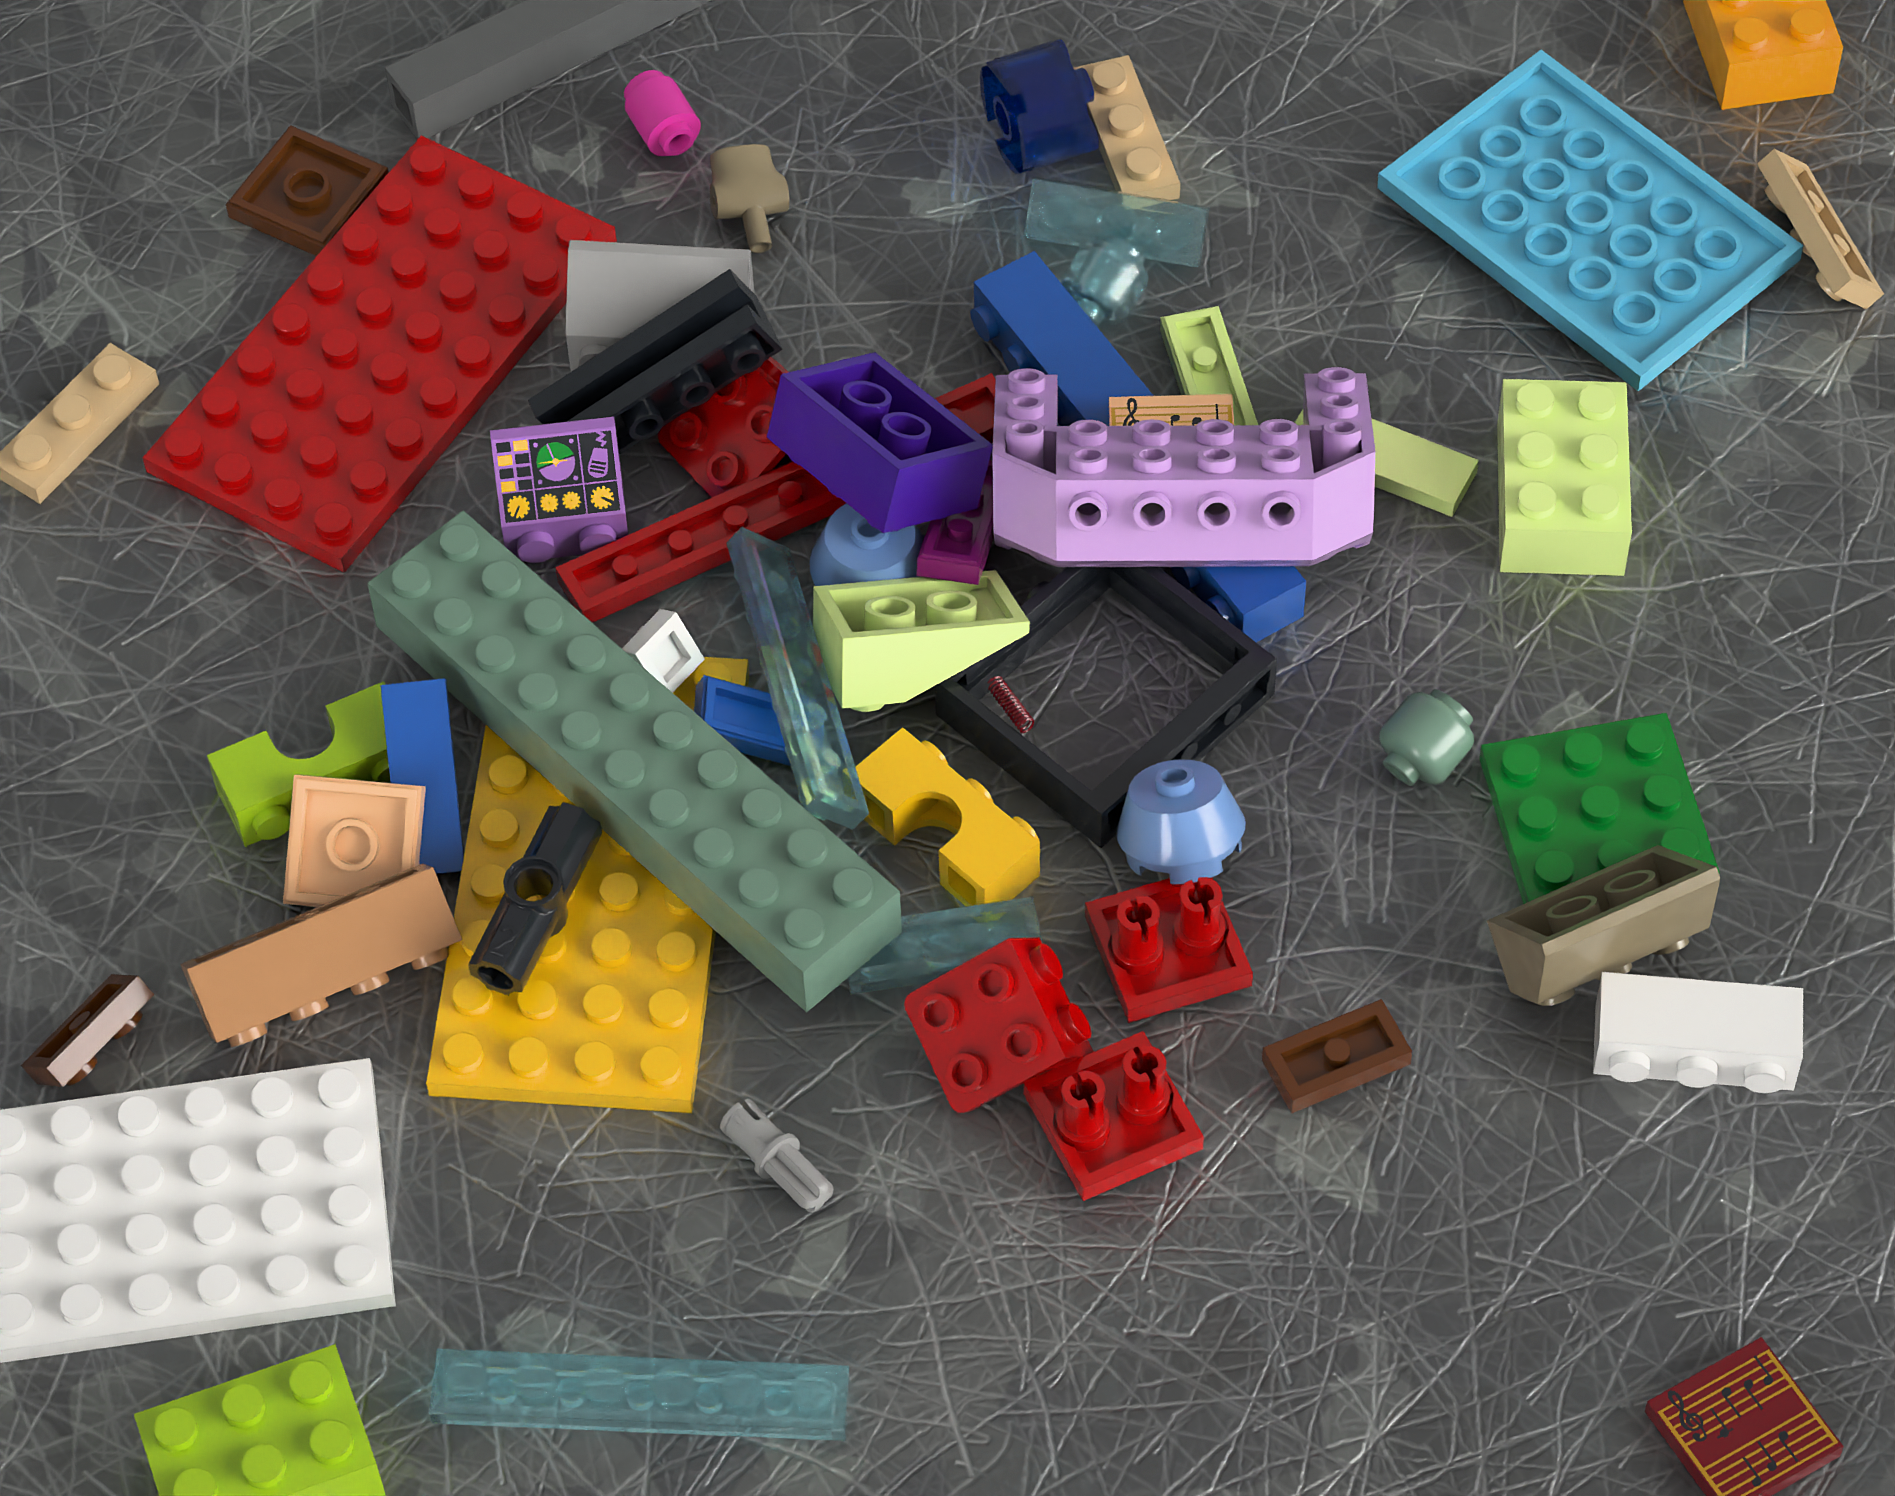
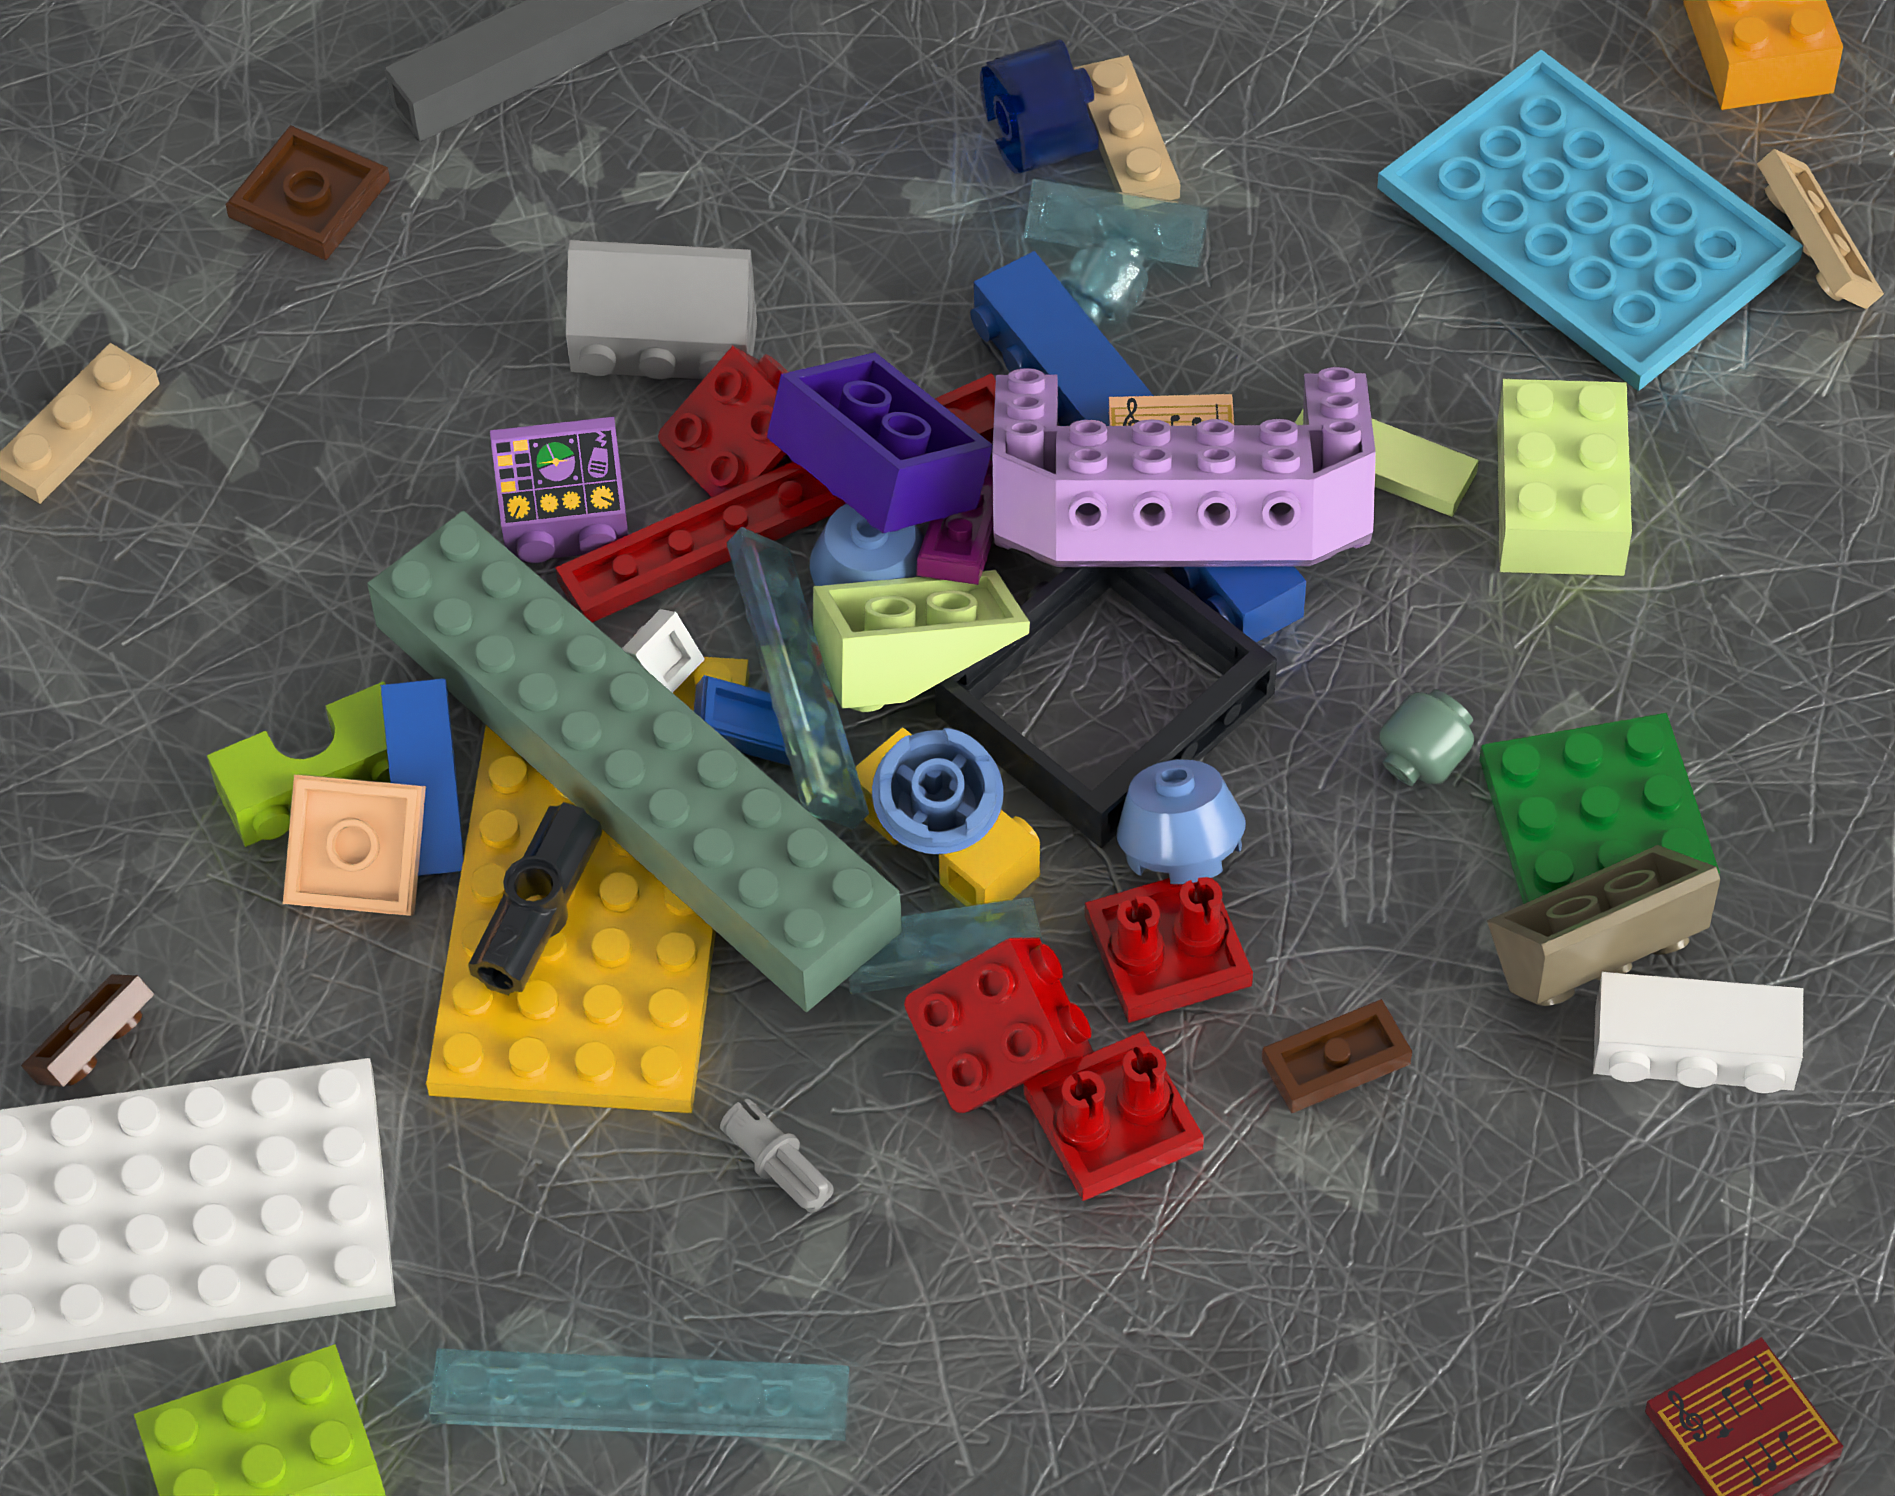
(322, 953): medium nougat brick -> none
(377, 354): red plate -> none
(661, 113): dark pink brick -> none
(666, 363): black brick -> none
(749, 189): dark tan piece -> none
(937, 791): none -> medium blue cone
(1010, 706): dark red leg -> none
(1205, 359): yellowish green tile -> none

